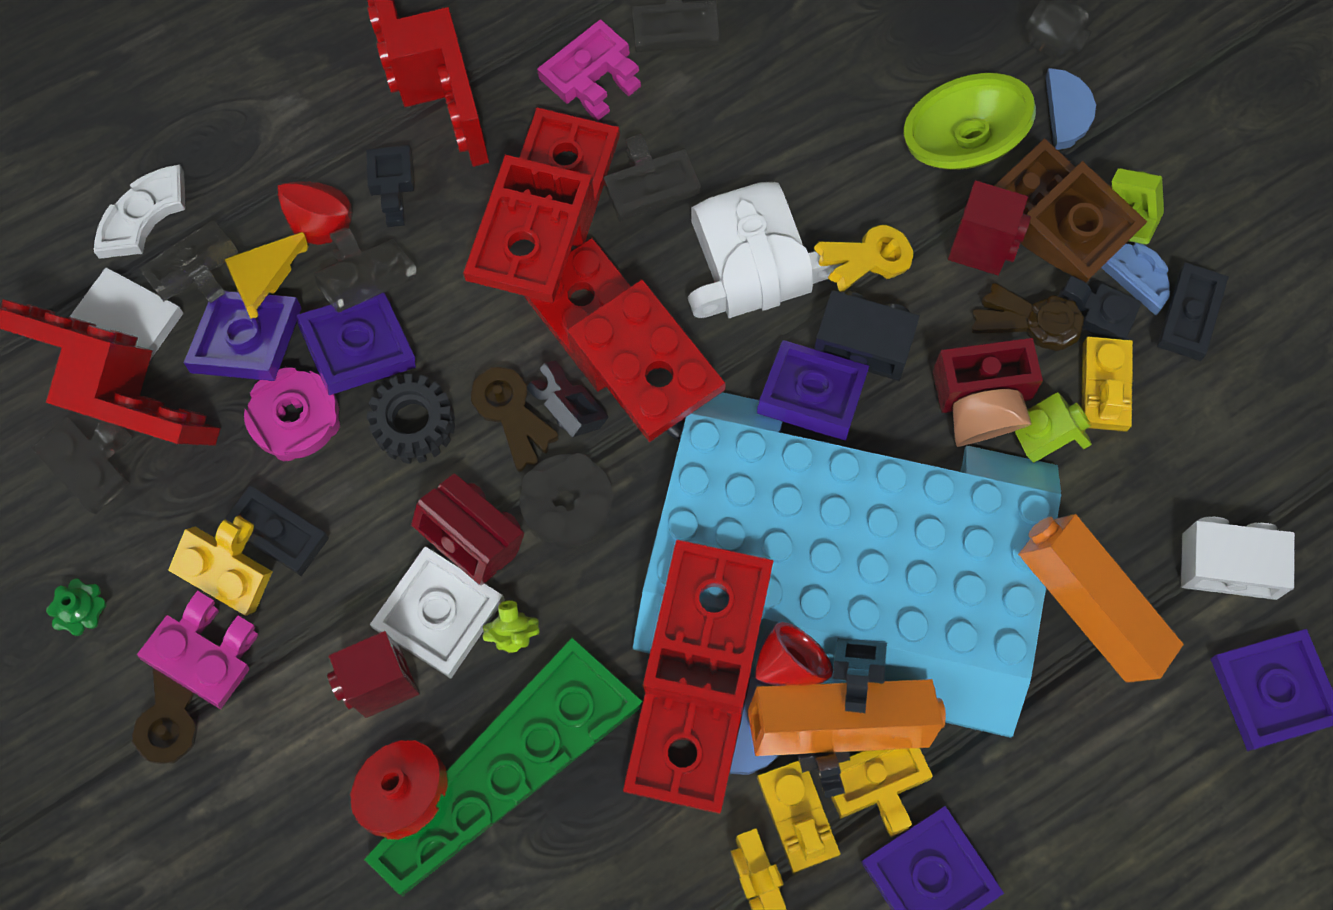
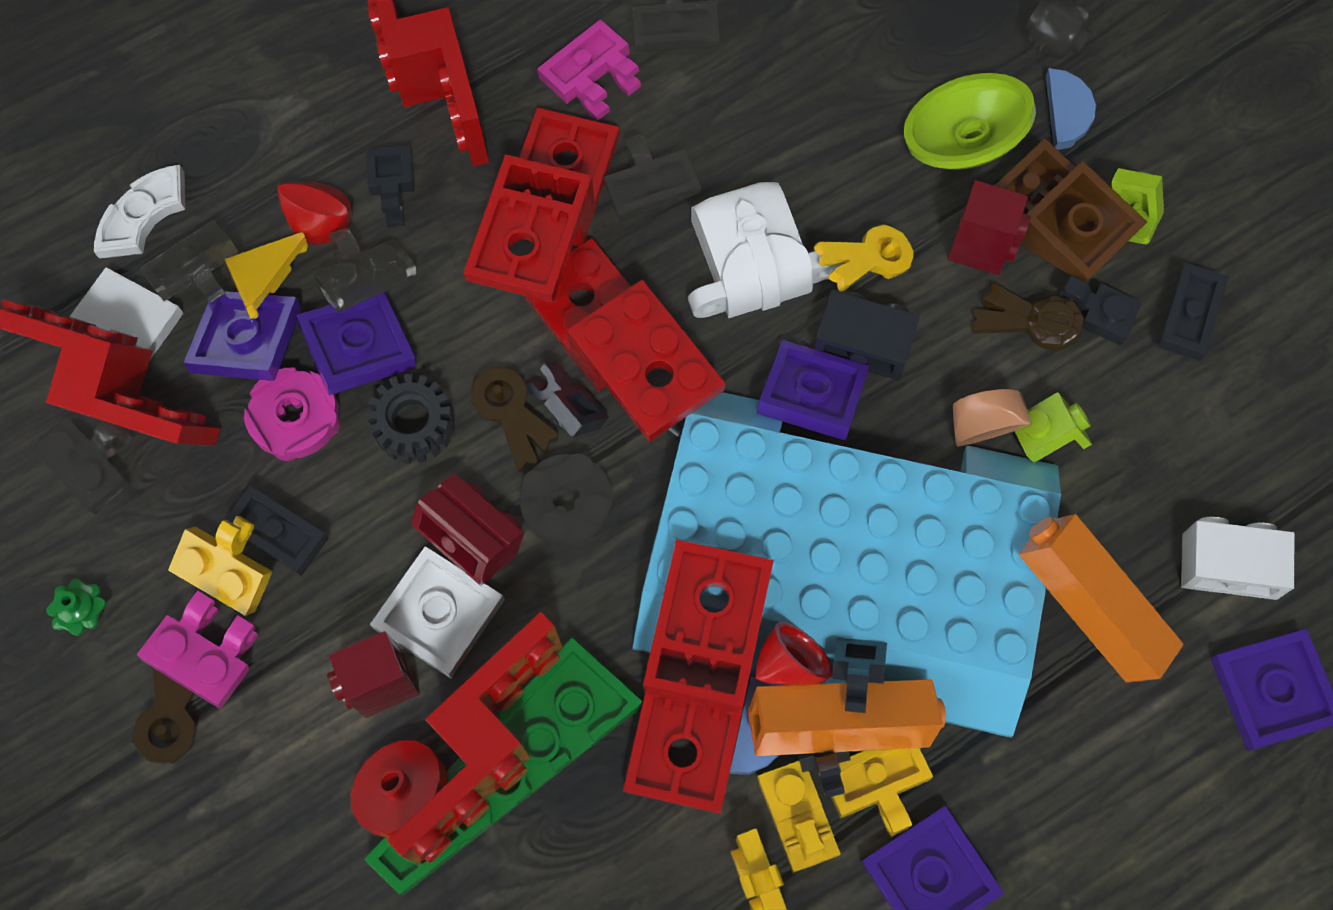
(480, 740): none -> red bracket
(510, 628): lime plant -> none
(987, 368): dark red brick -> none
(1107, 383): yellow hinge -> none
(1141, 274): medium blue tile -> none

